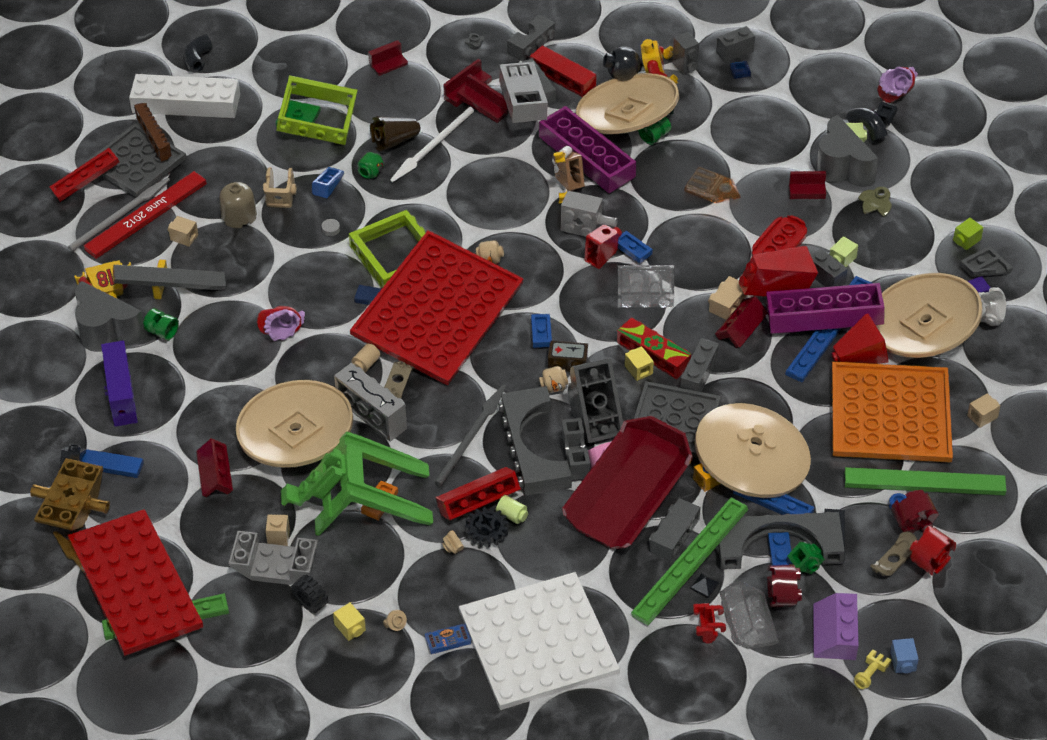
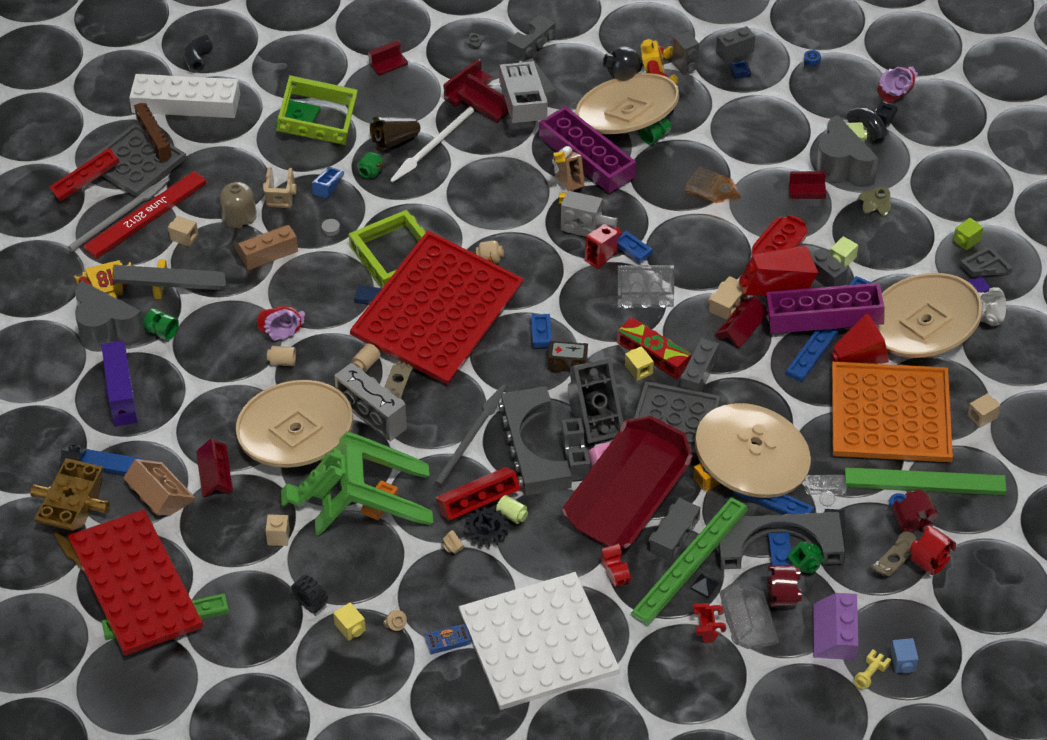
(158, 487): none -> medium nougat slope
(267, 247): none -> medium nougat slope
(271, 561): light grey slope -> none
(282, 355): none -> tan brick
(554, 379): tan head -> none
(564, 71): red brick -> none
(617, 571): none -> red leg
(812, 57): none -> blue tile
(826, 486): none -> clear plate

